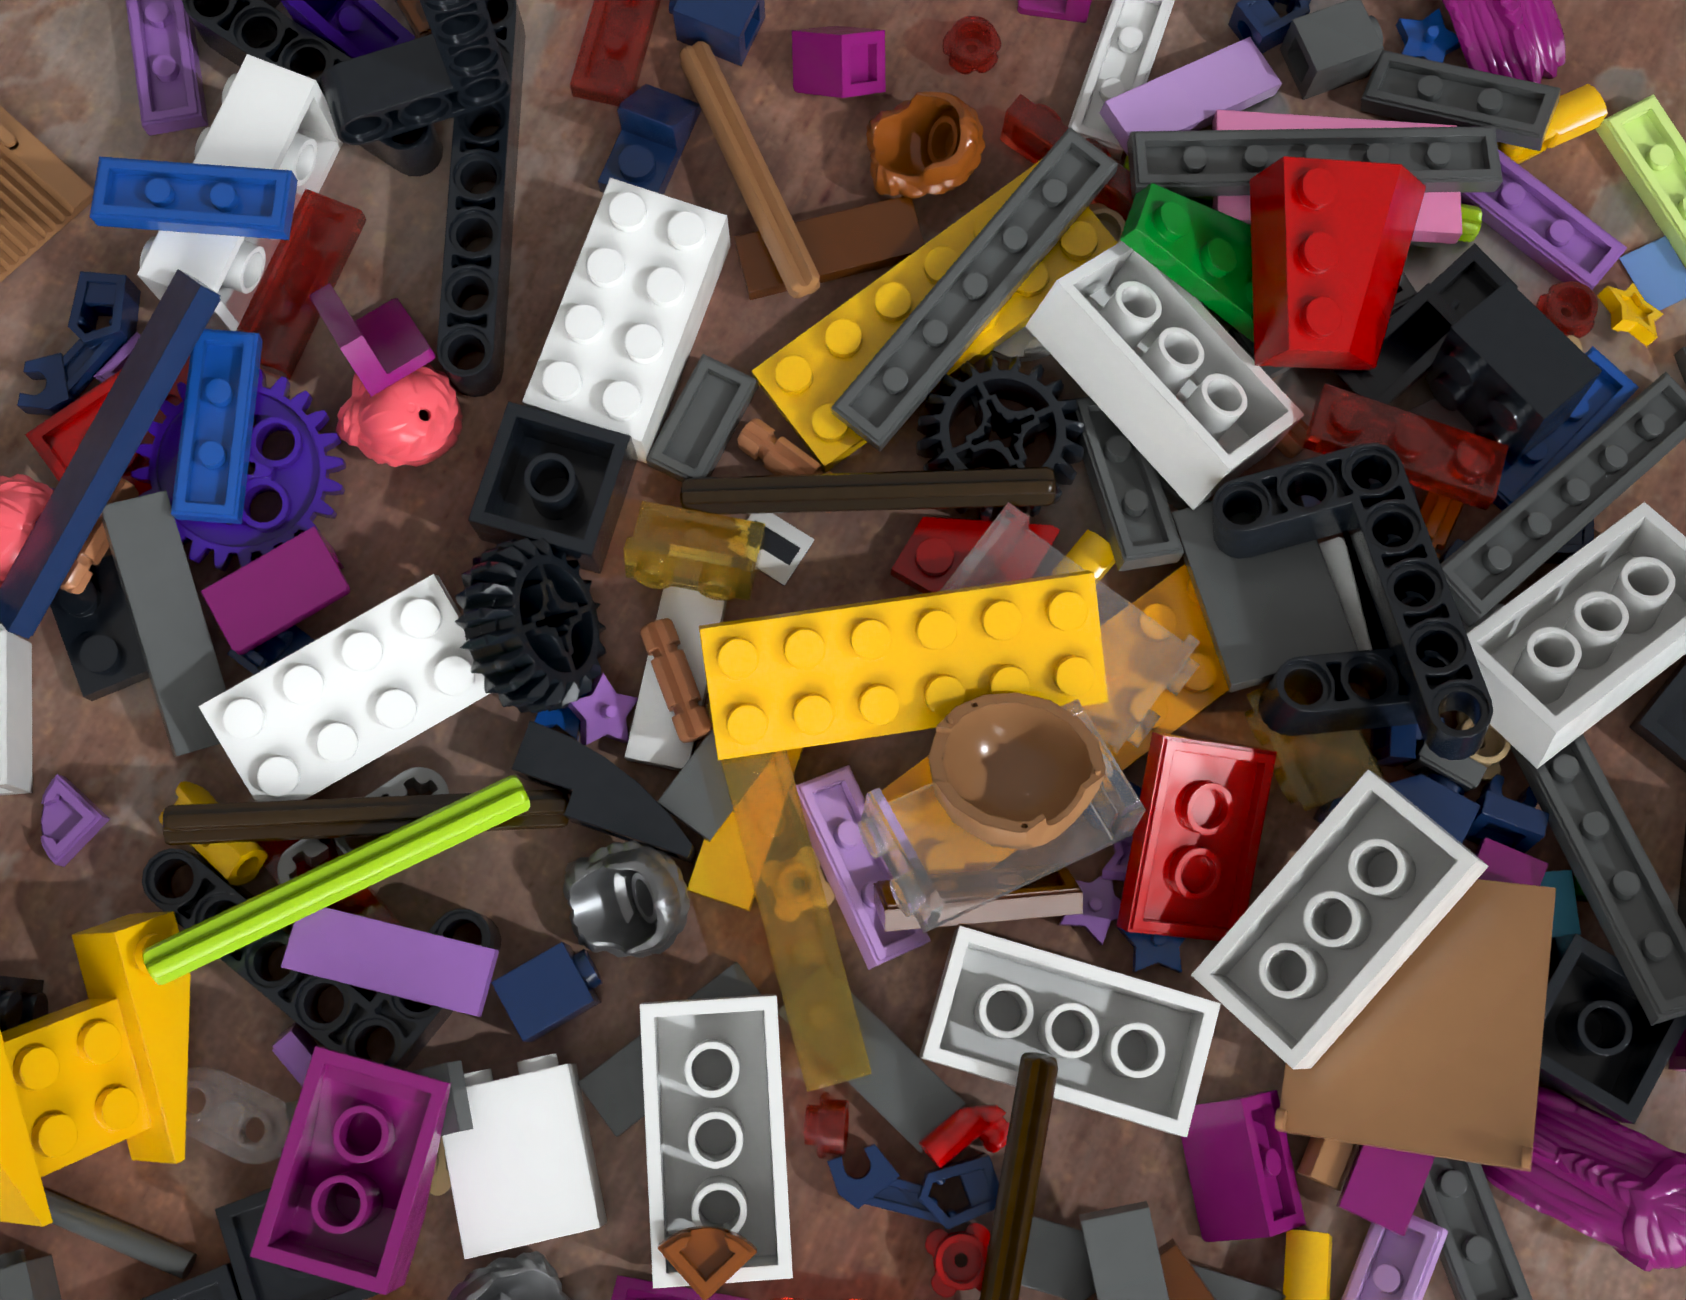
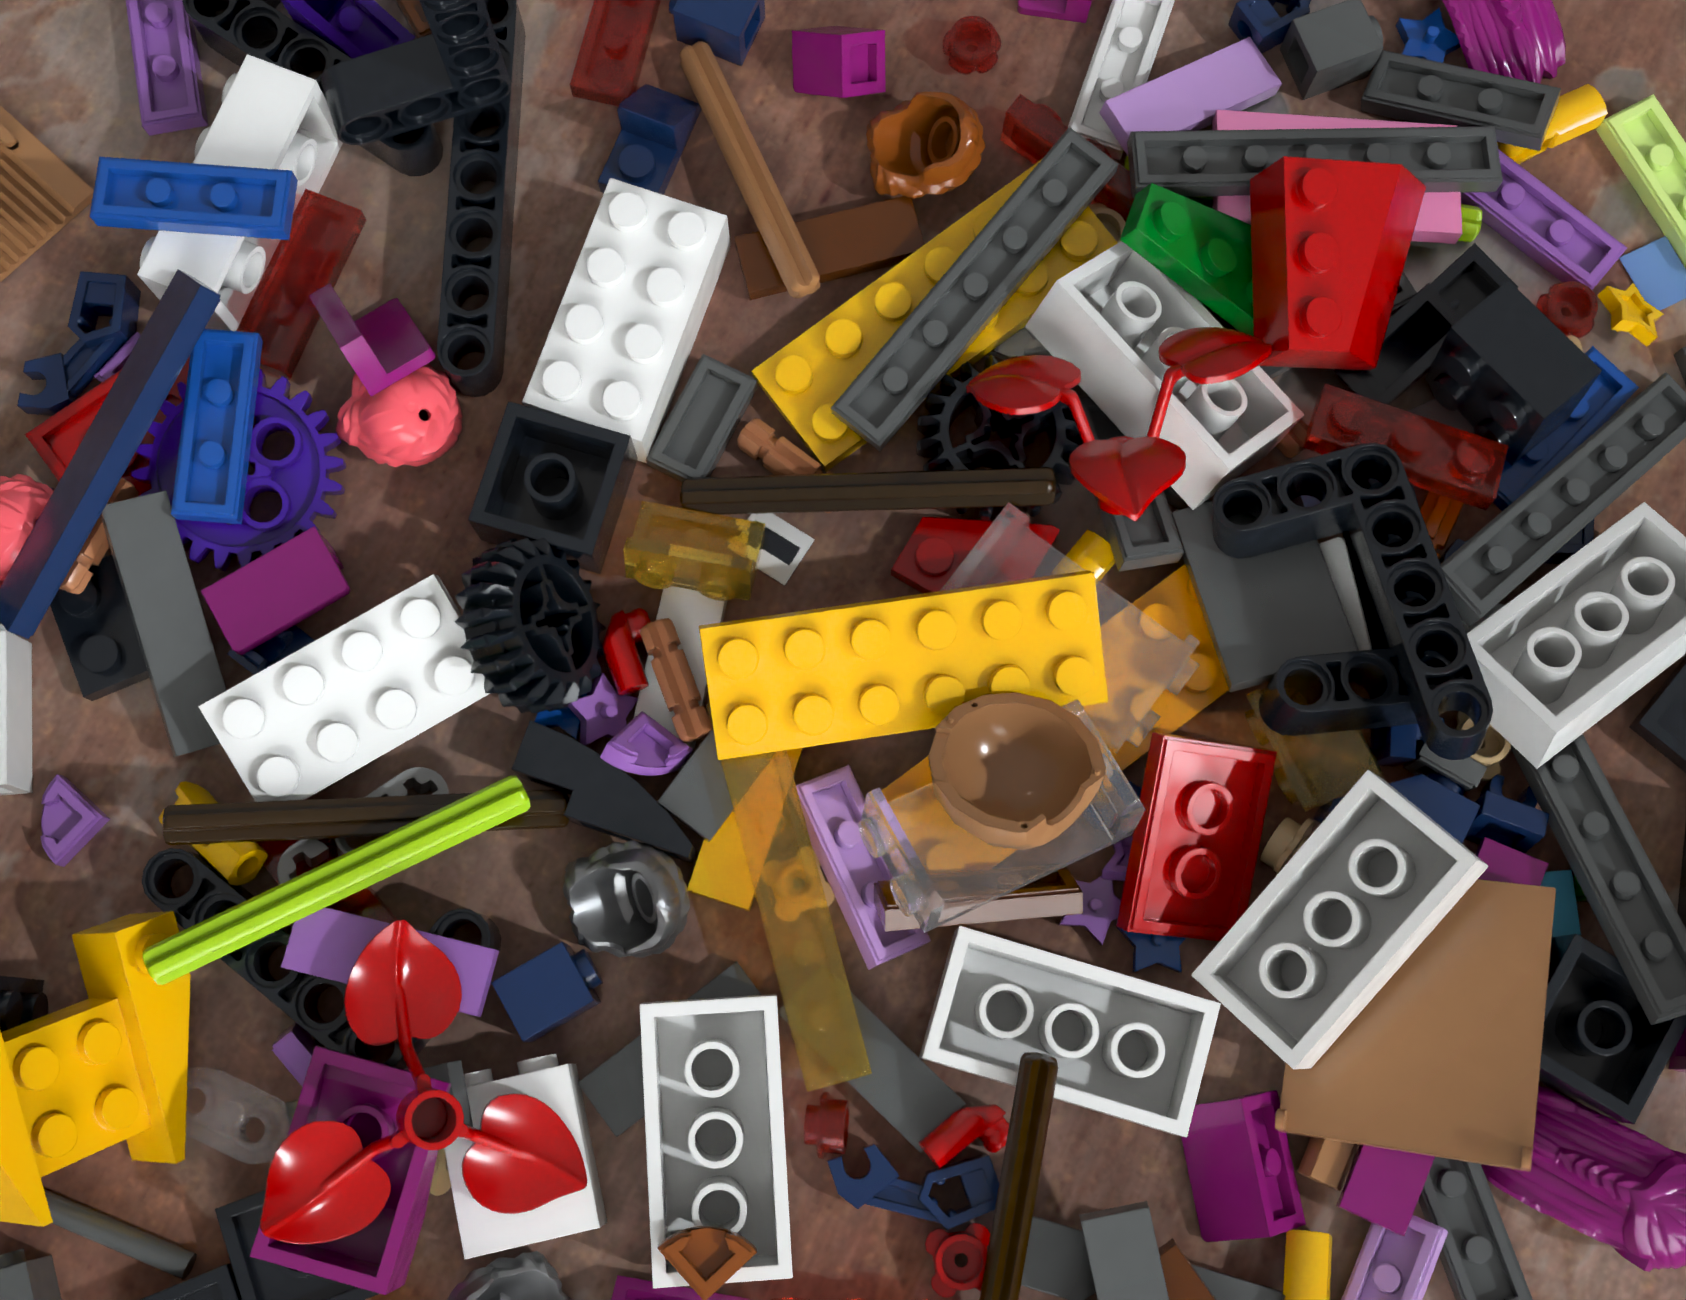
(325, 1181): none -> red plant
(622, 651): none -> red arm
(646, 748): none -> medium lavender tile
(1121, 470): none -> red plant
(1286, 842): none -> tan plate

